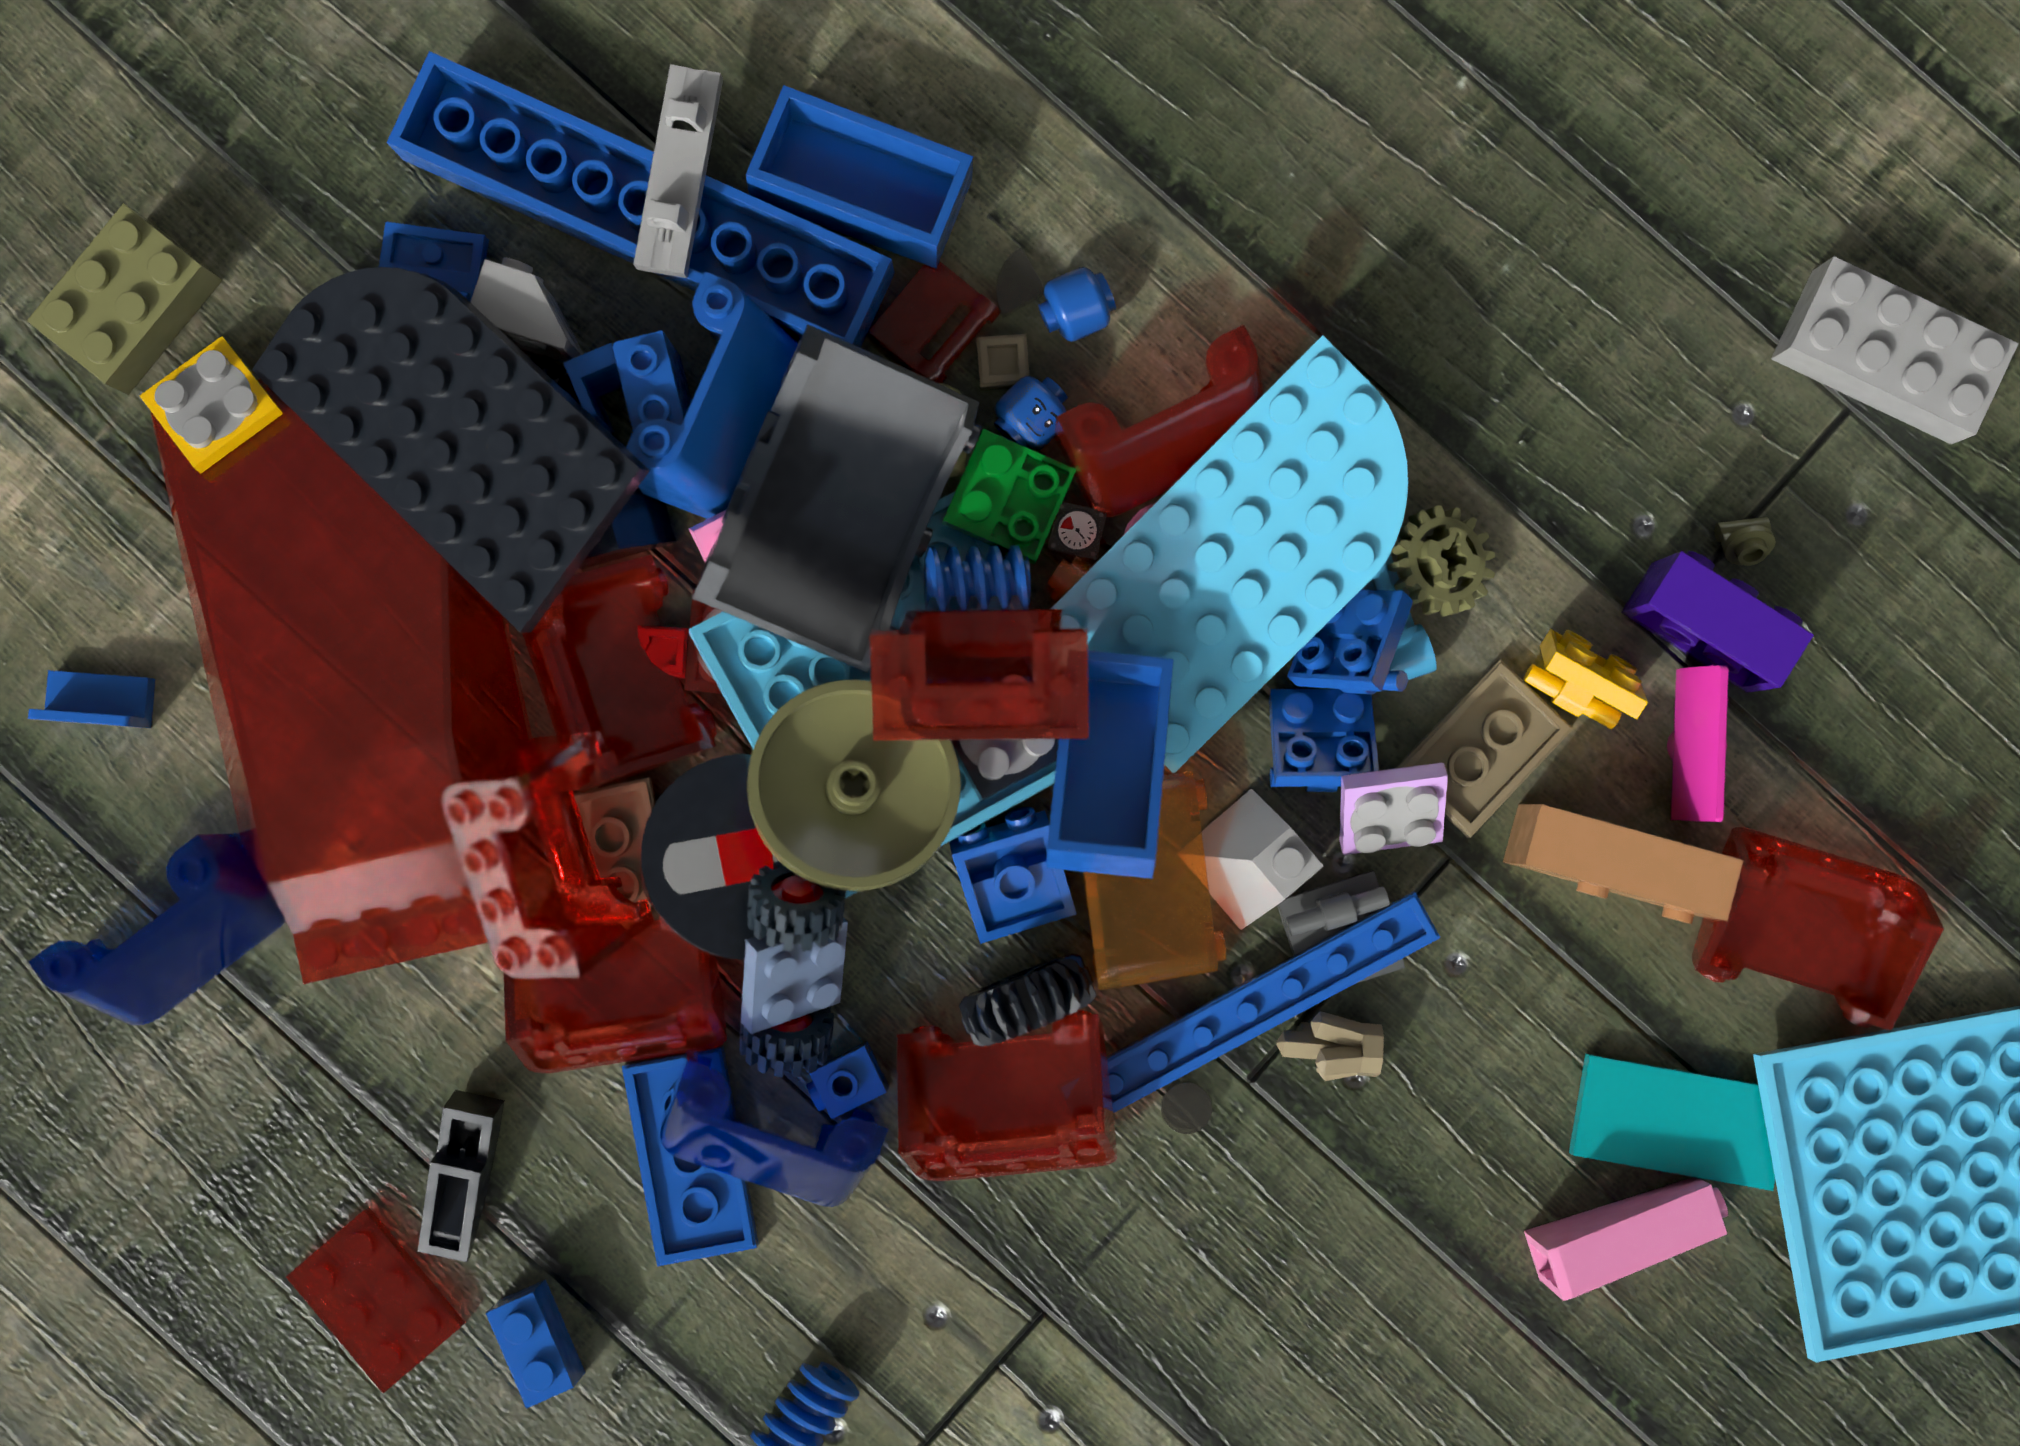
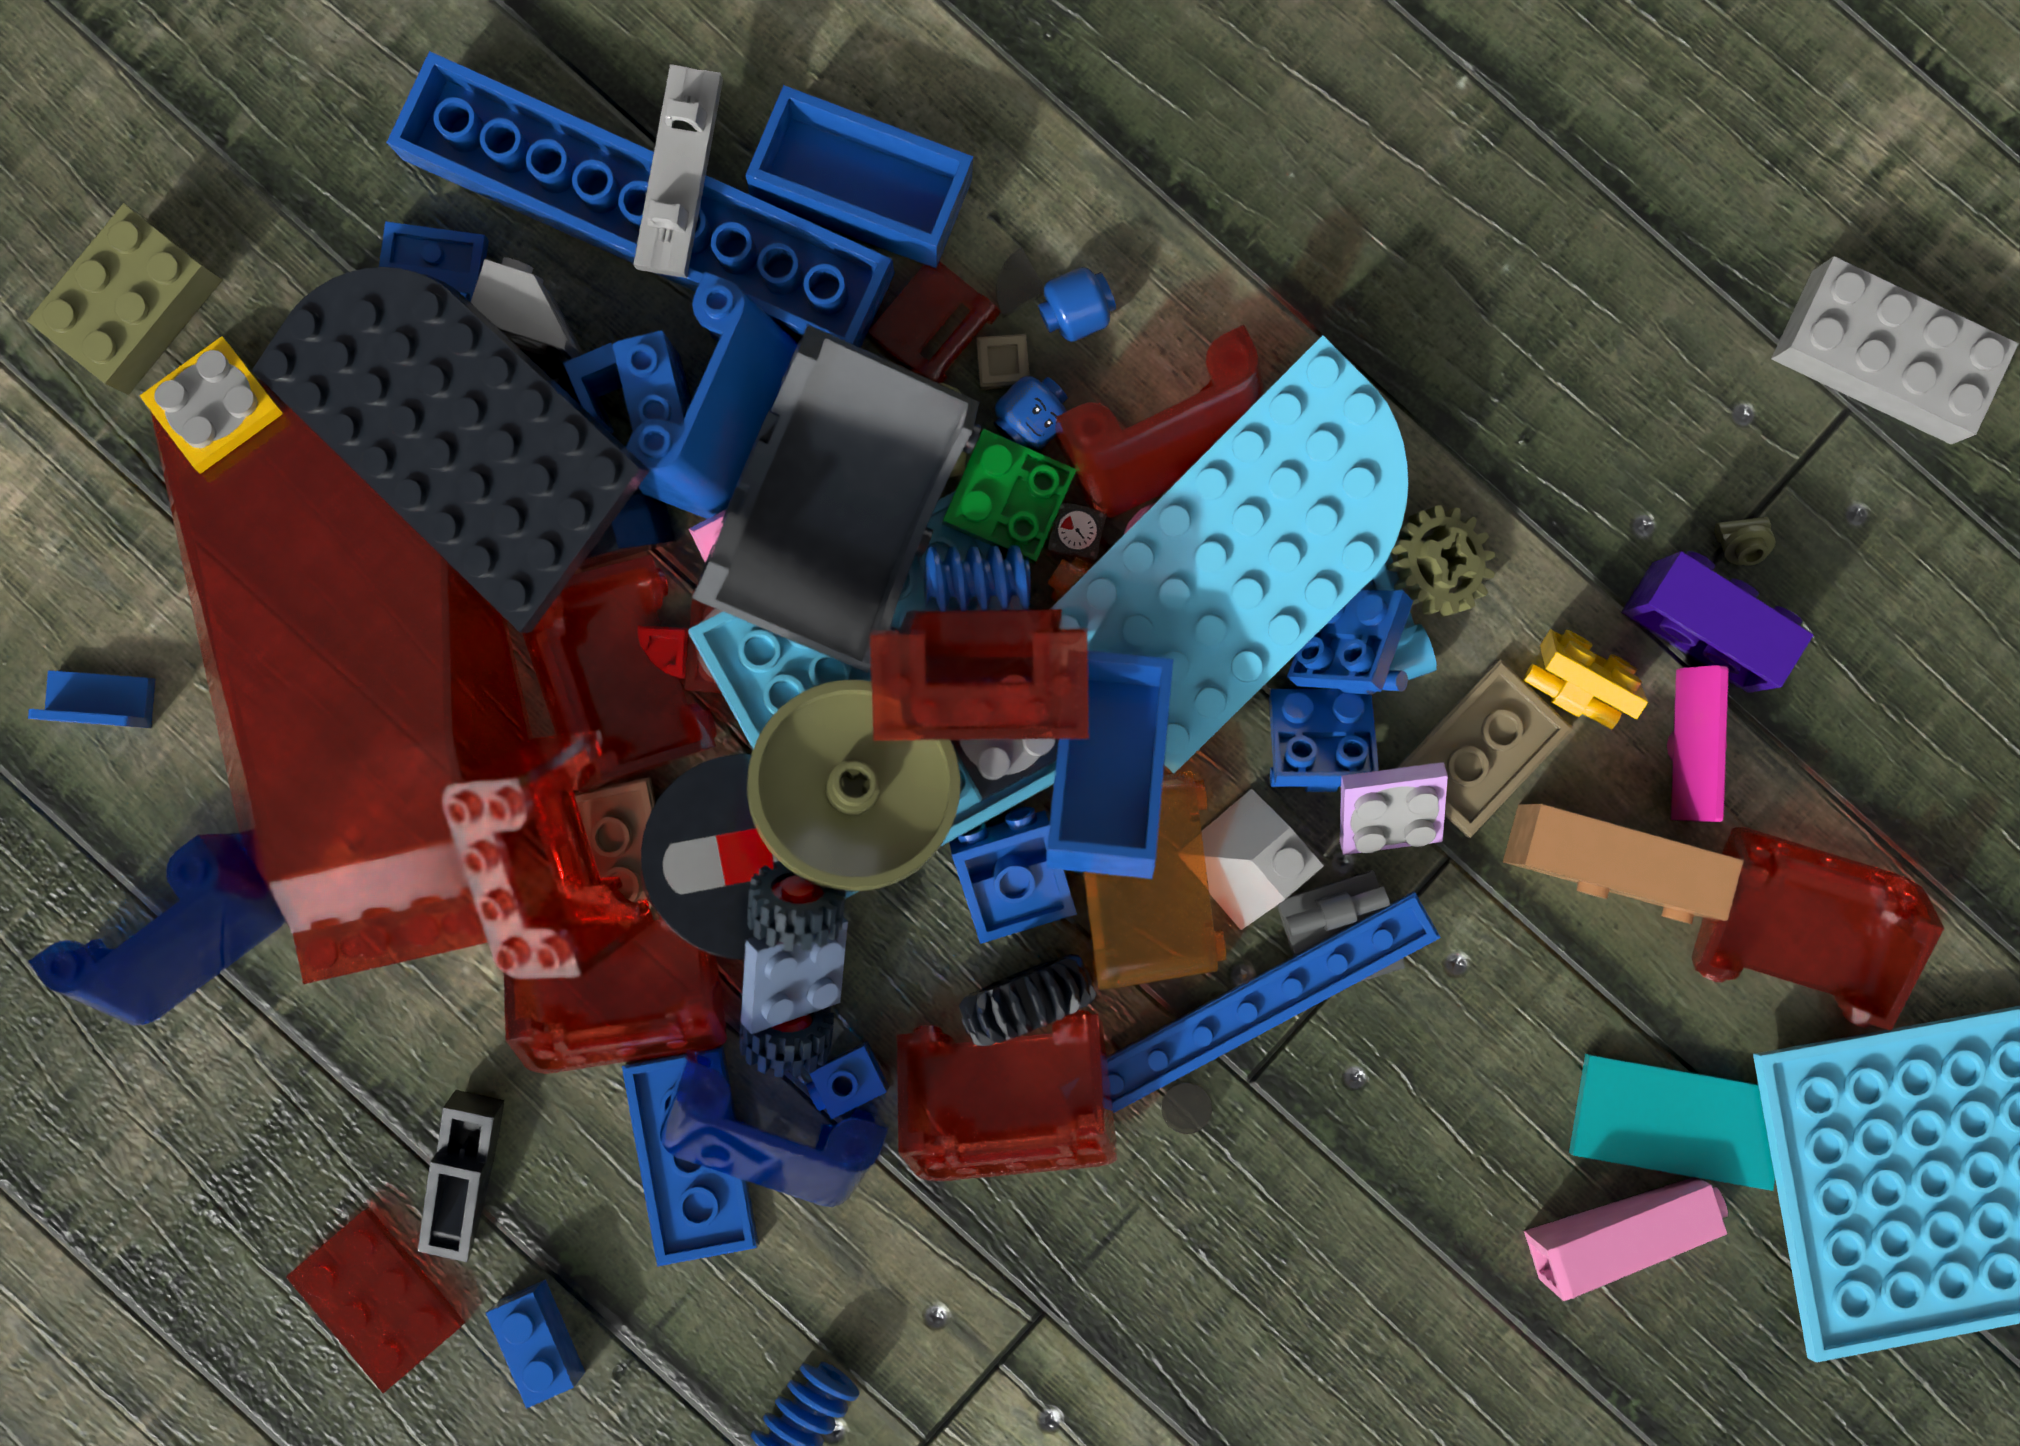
(1337, 1044): dark tan rock -> none

